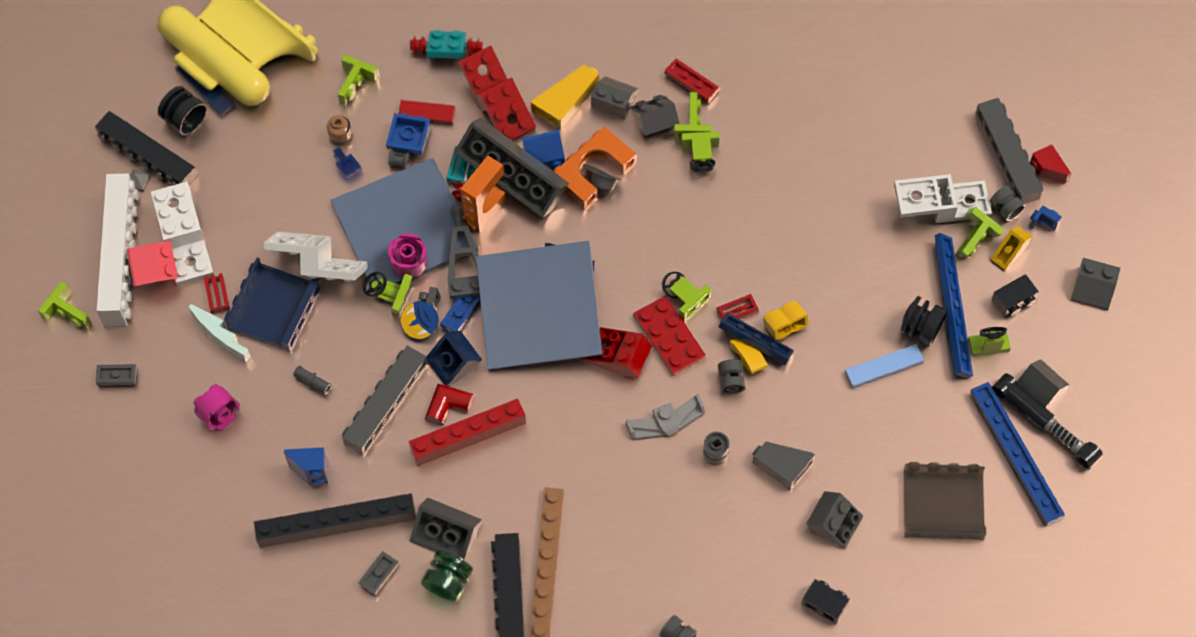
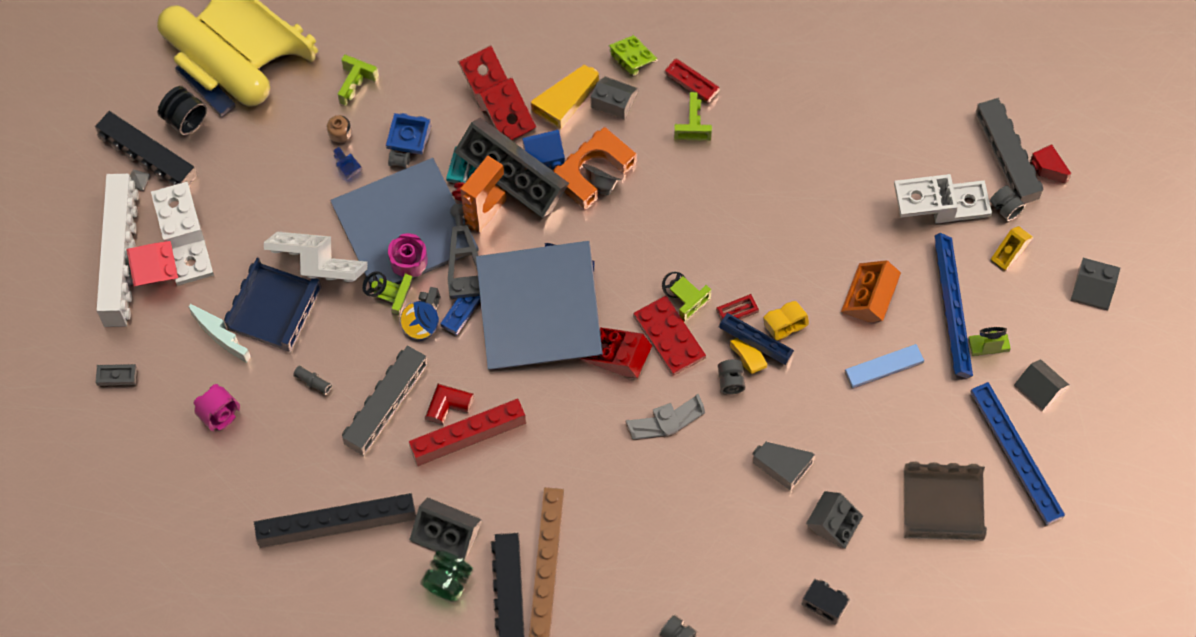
(57, 303): lime bracket -> none
(213, 279): red tile -> none
(309, 464): blue slope -> none
(378, 573): dark grey plate -> none
(435, 112): red tile -> none
(445, 44): teal plate -> none
(453, 357): dark blue slope -> none
(631, 54): none -> lime hinge
(655, 114): dark grey slope -> none
(701, 146): lime piece -> none
(716, 448): dark grey wheel -> none
(871, 291): none -> orange slope
(923, 320): black wheel -> none
(978, 233): lime bracket -> none
(1008, 389): black piece -> none
(1015, 296): black brick -> none
(1047, 217): blue bracket -> none

